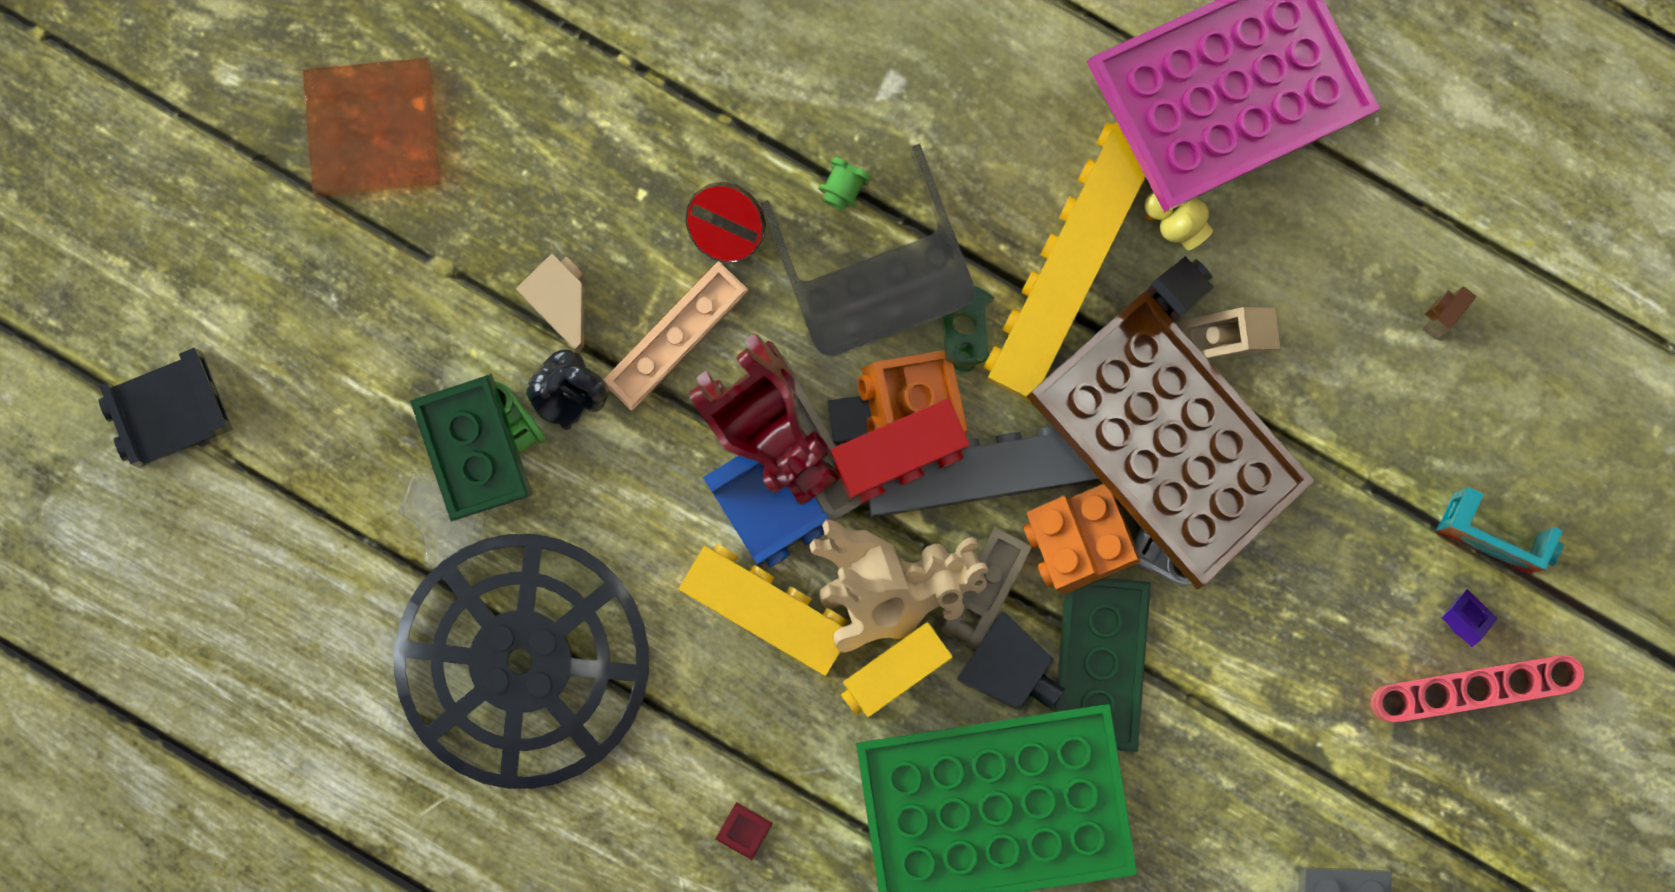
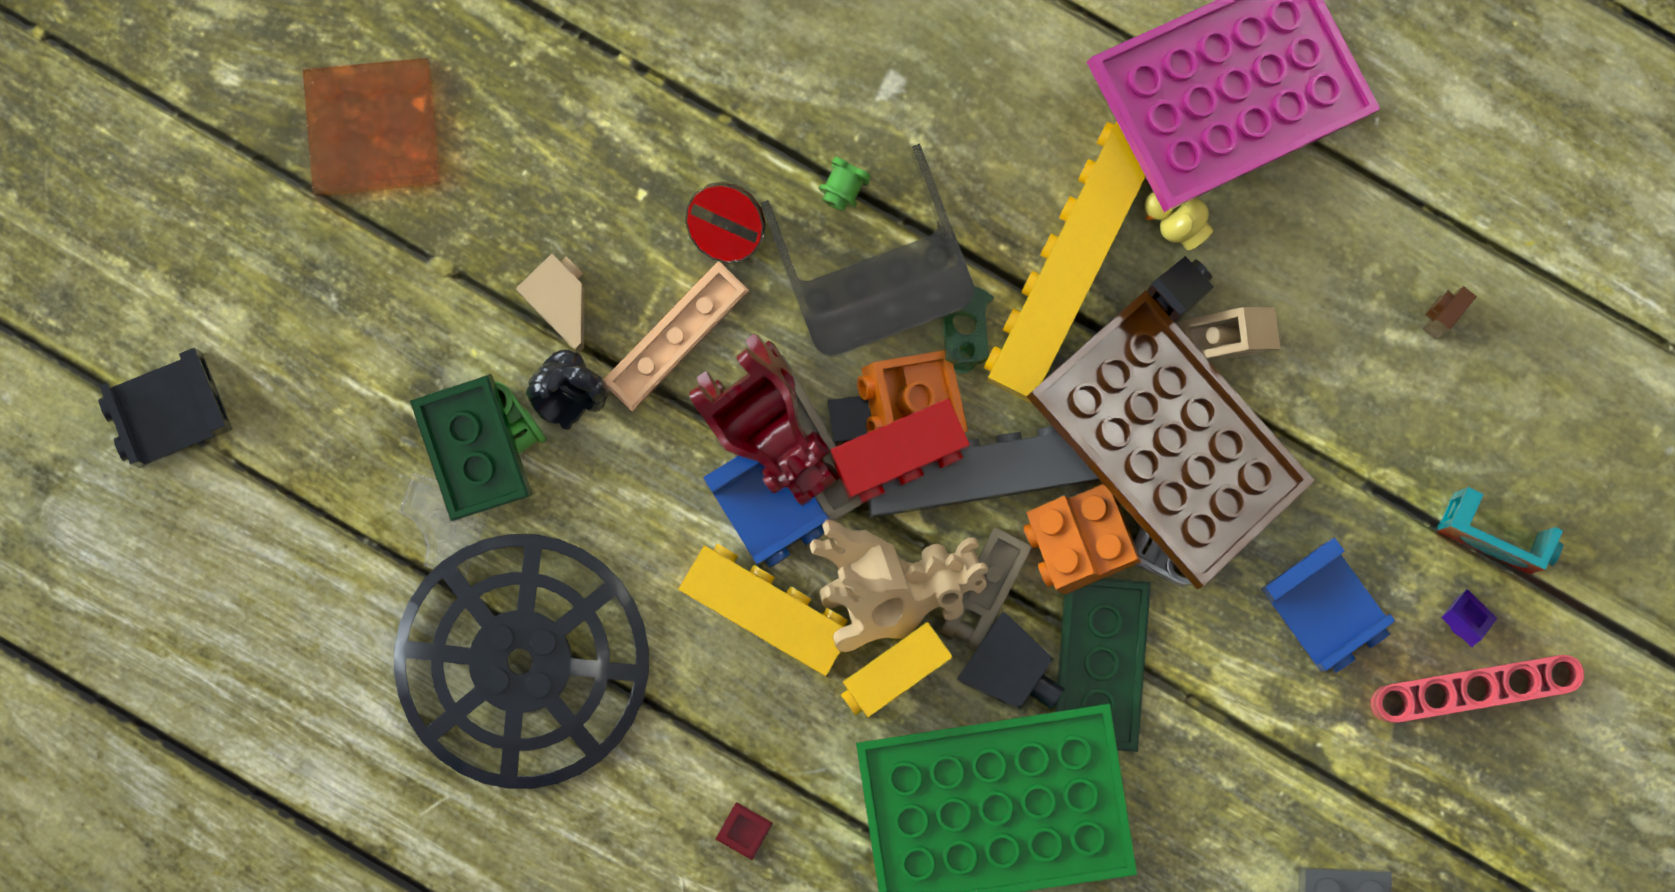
(1327, 607): none -> blue panel

